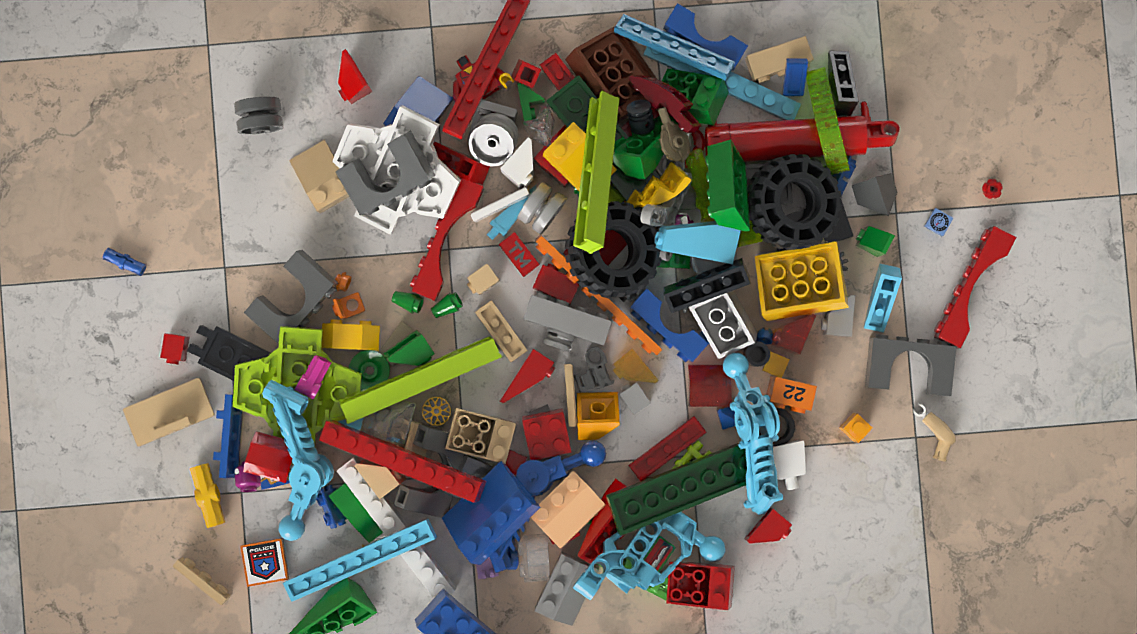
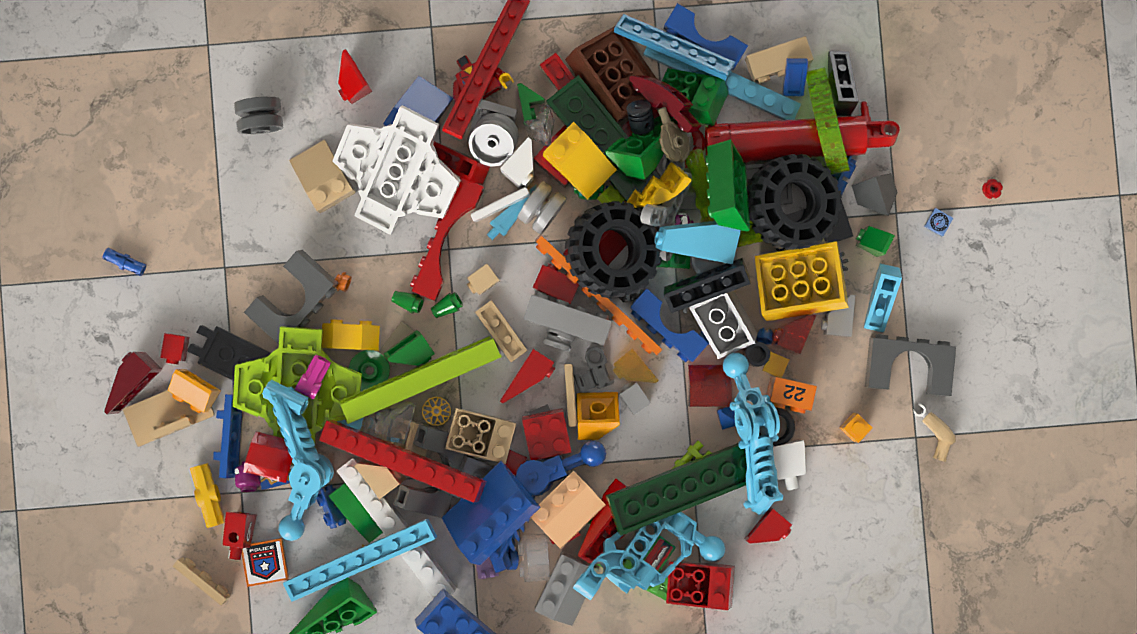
(131, 378): none -> dark red slope
(193, 390): none -> light orange slope
(238, 524): none -> red torso
(340, 306): orange bracket -> none
(413, 172): dark grey arch -> none
(519, 254): red tile -> none
(525, 73): red brick -> none
(596, 173): lime tile -> none
(667, 448): red tile -> none
(955, 324): red arch -> none

